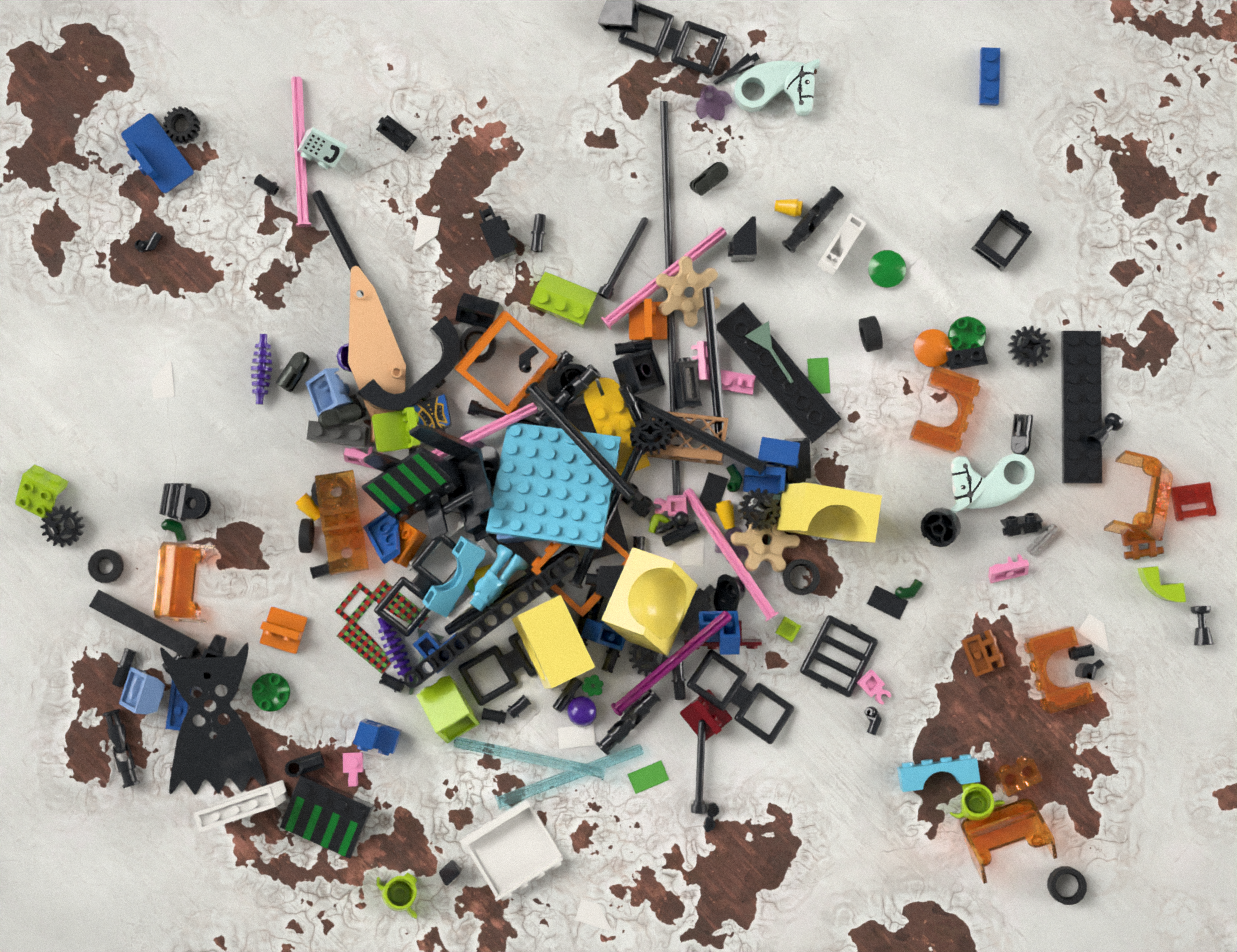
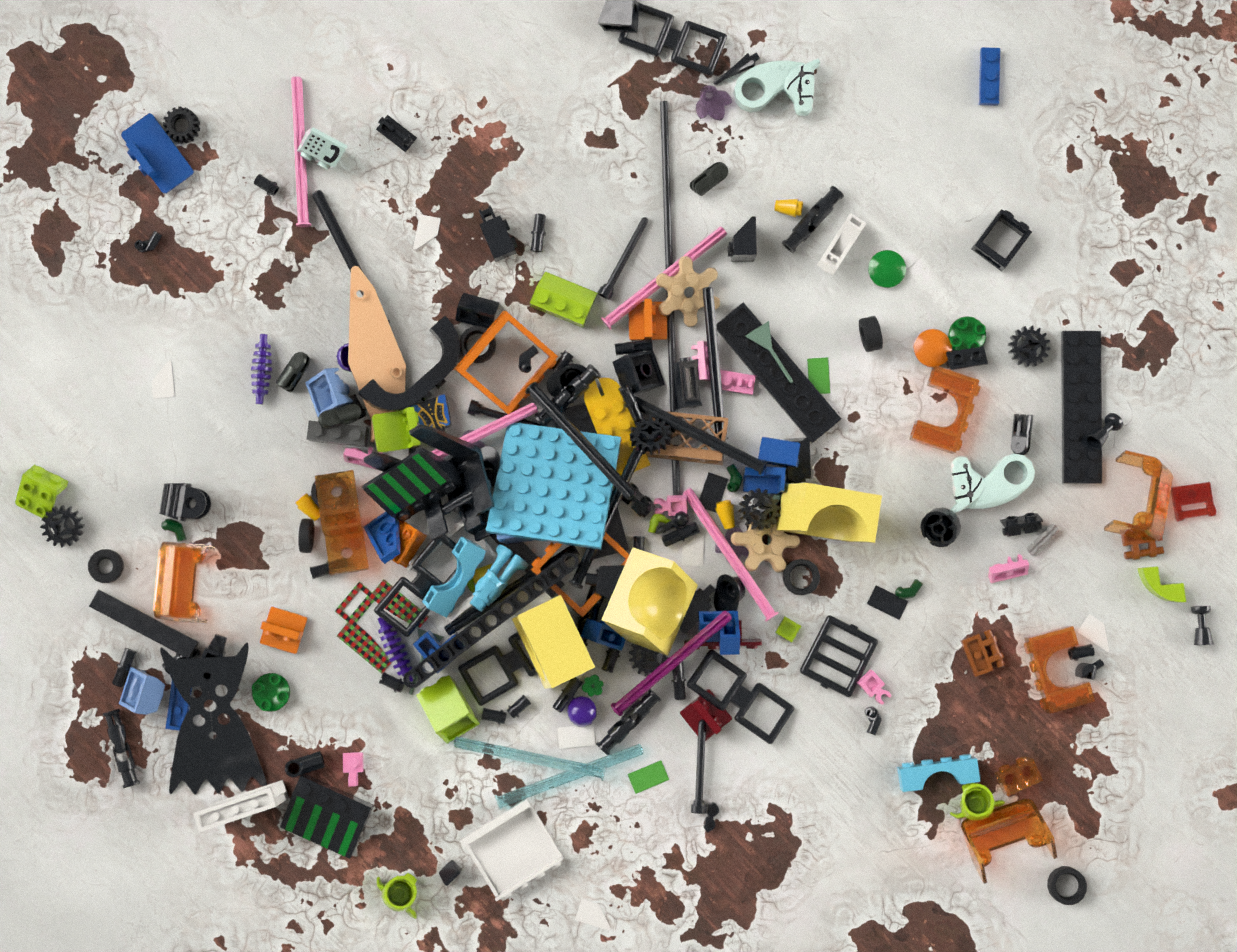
(377, 736): blue brick -> none

